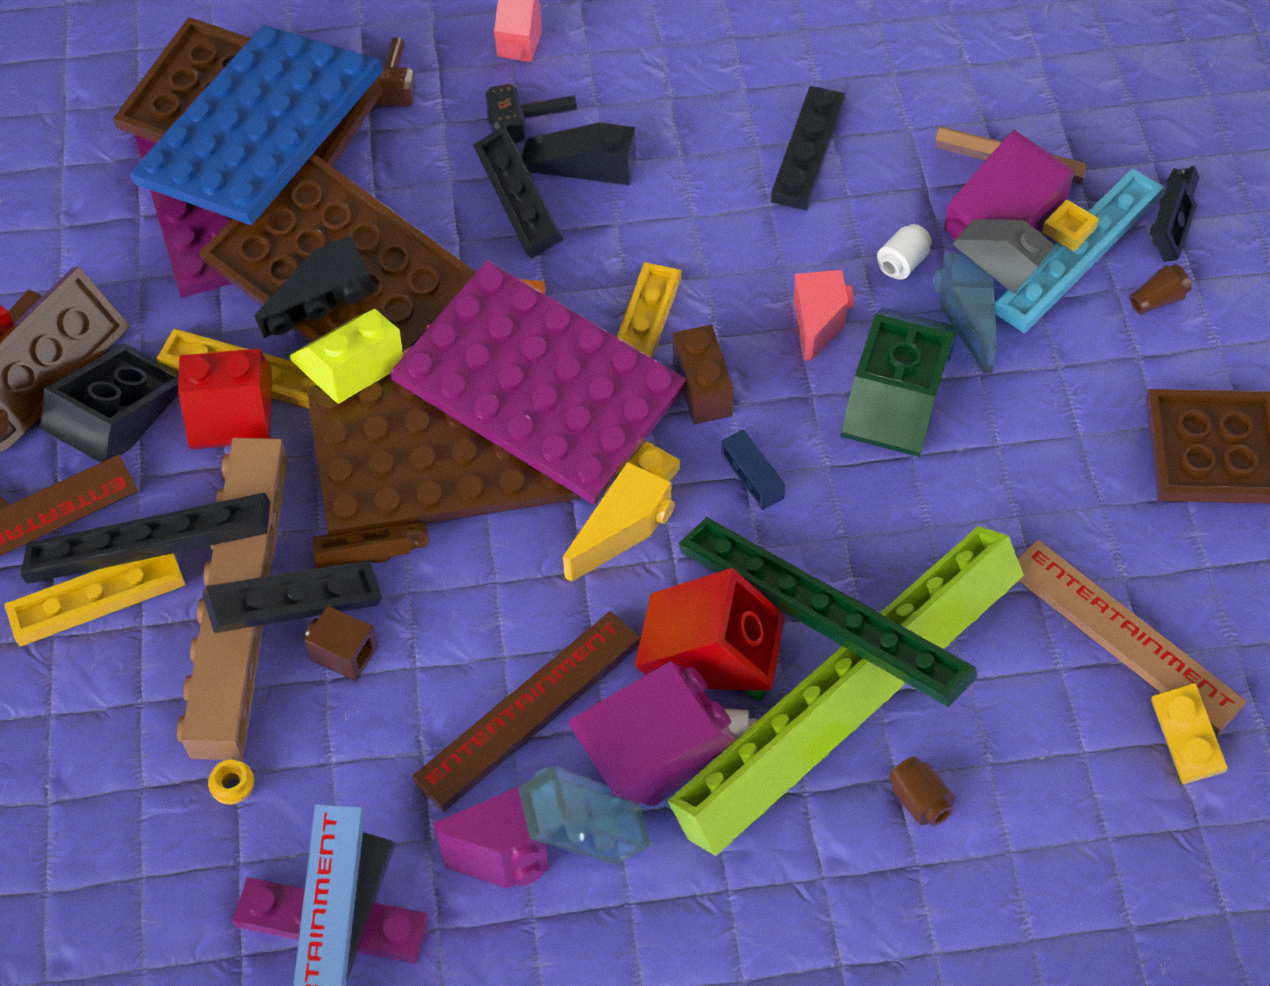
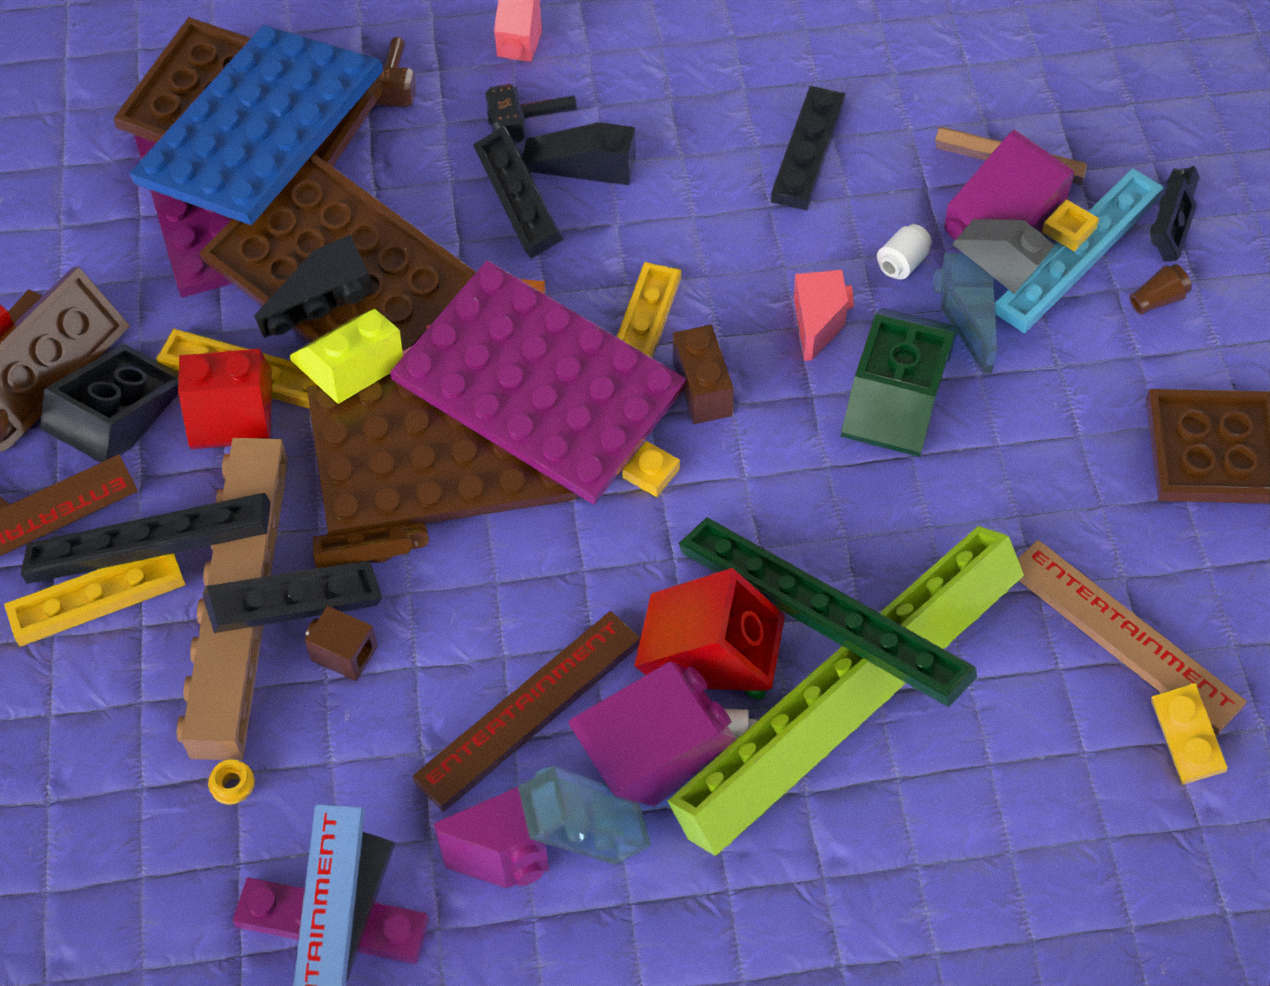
(620, 521): yellow slope -> none
(753, 469): dark blue piece -> none
(922, 791): reddish brown brick -> none

